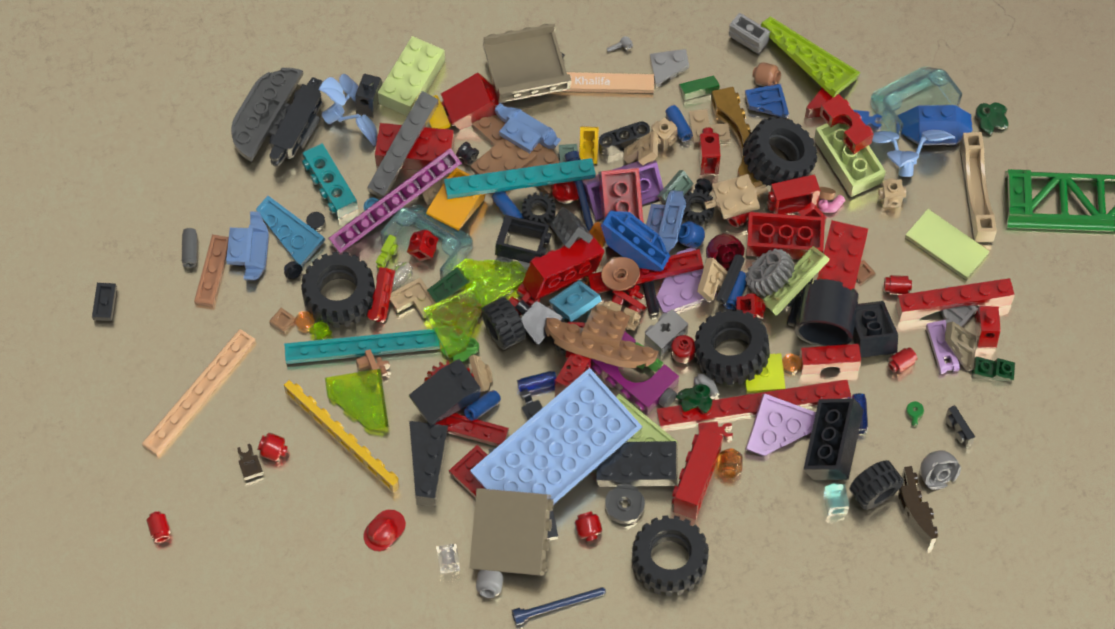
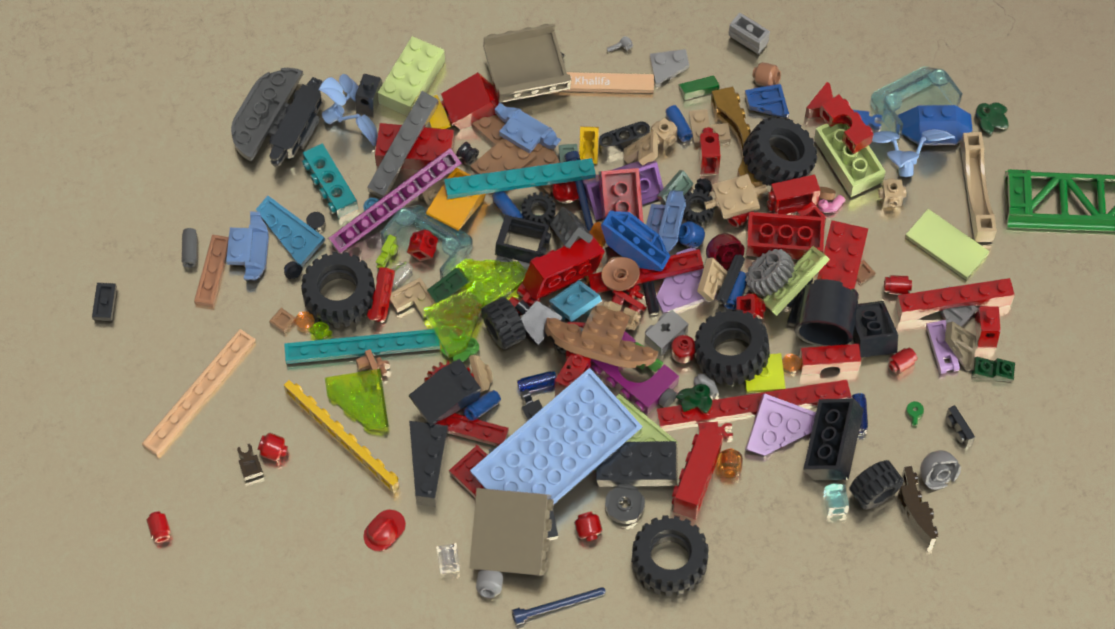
(819, 64): lime wing -> none

